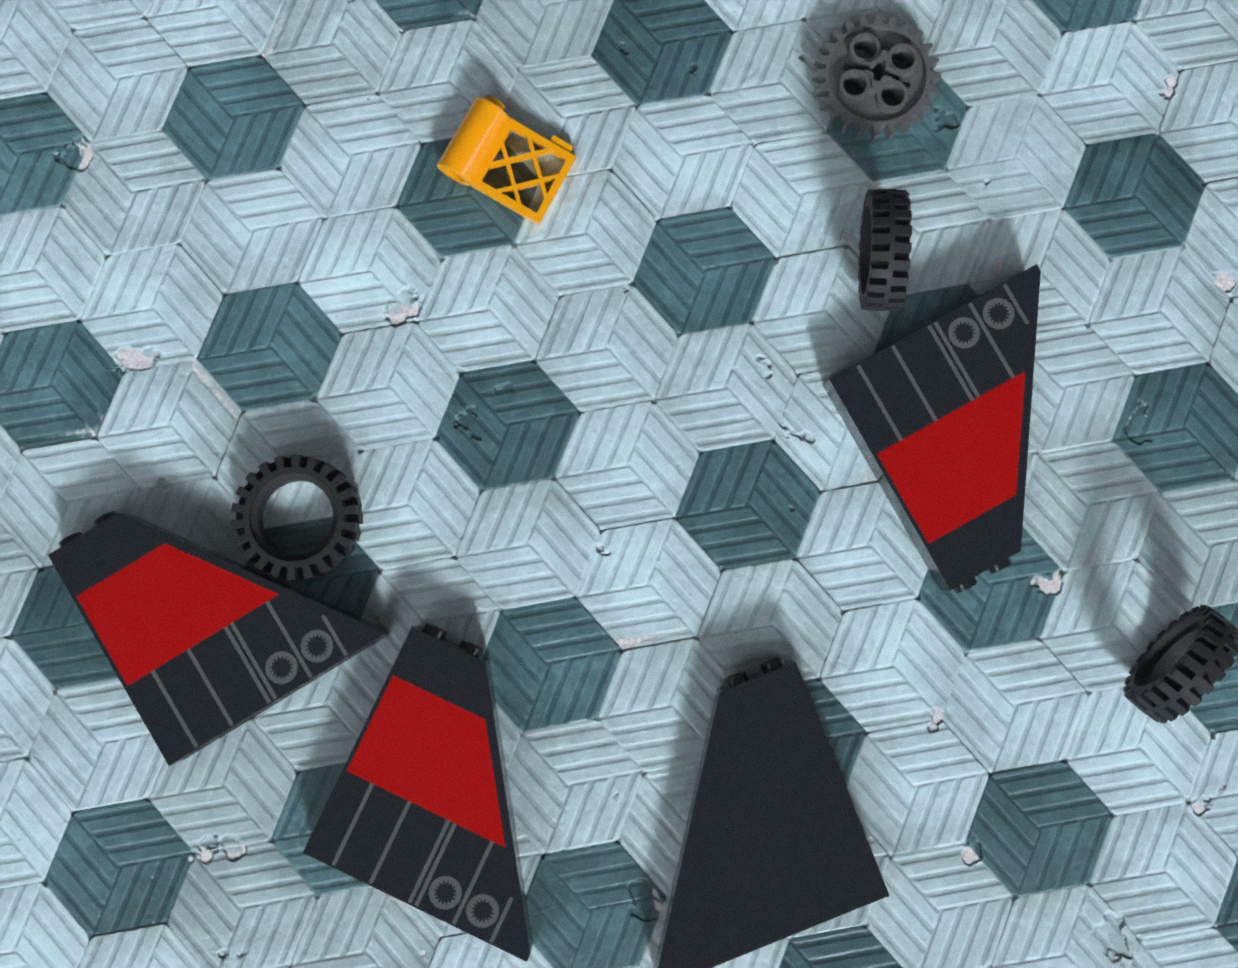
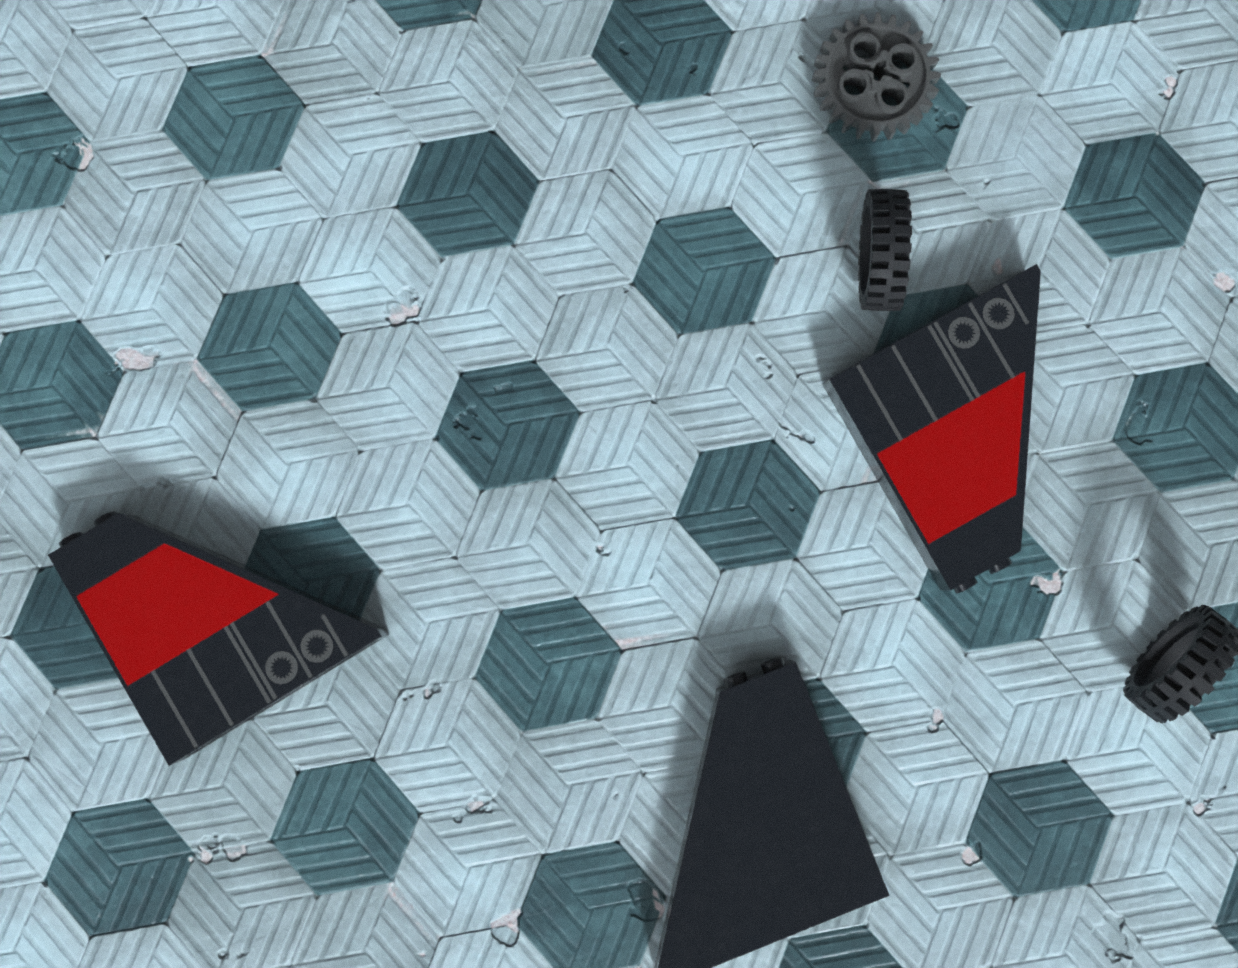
(252, 505): black tyre -> none
(430, 797): slope -> none
(478, 143): light orange piece -> none

